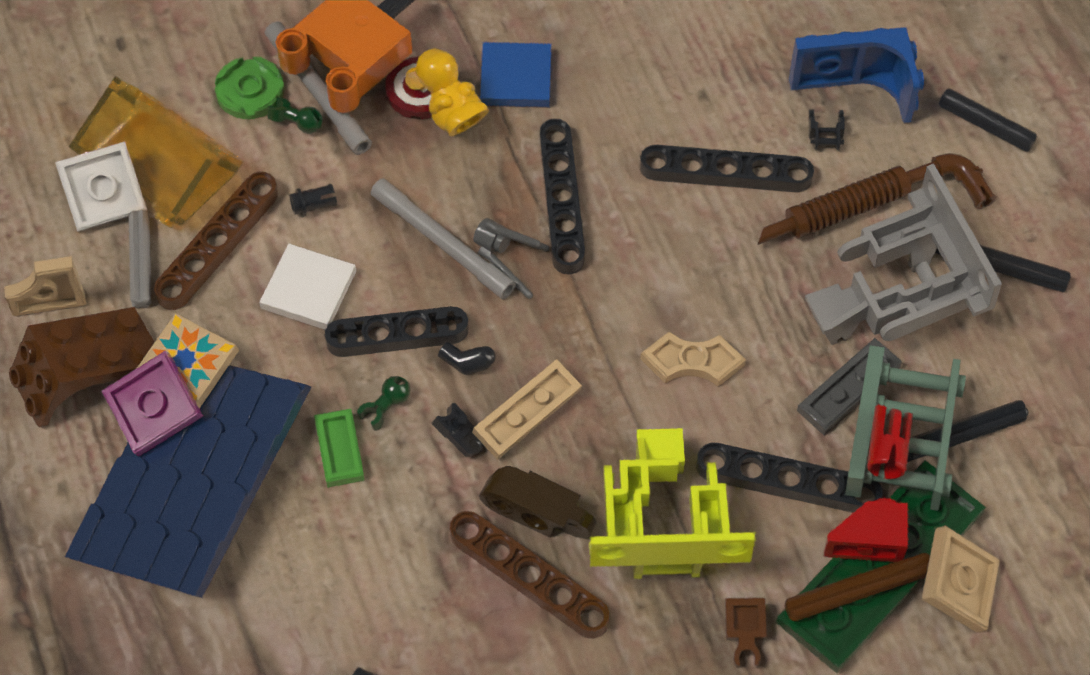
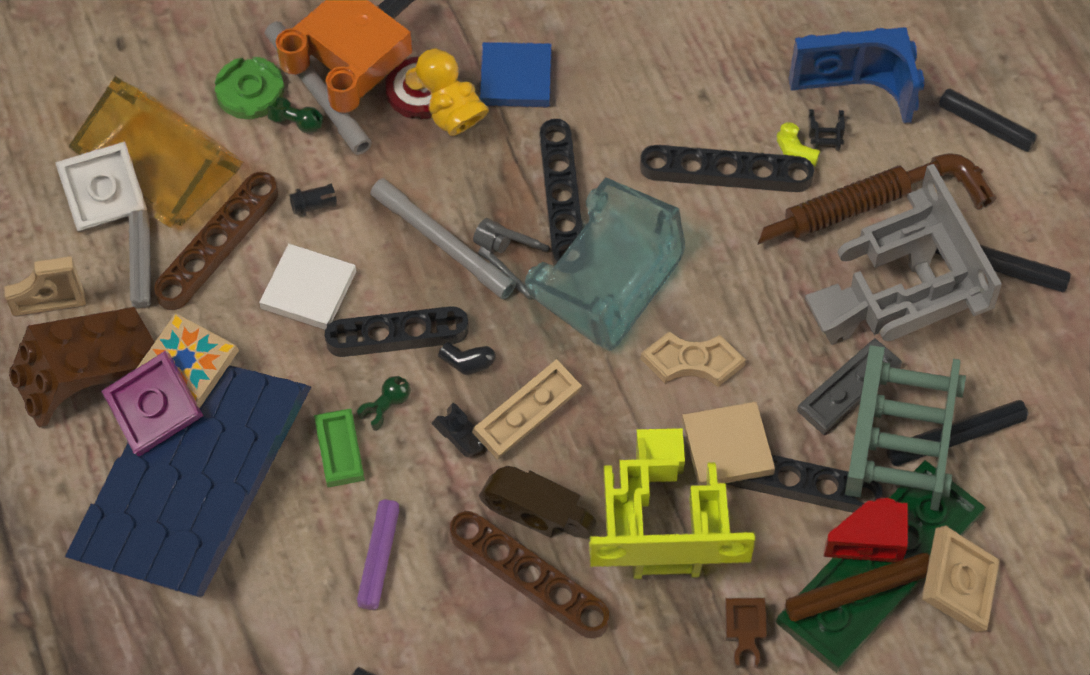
(378, 554): none -> medium lavender axle
(612, 264): none -> clear light blue windscreen
(732, 440): none -> tan tile
(791, 145): none -> neon yellow arm
(889, 442): red arm -> none

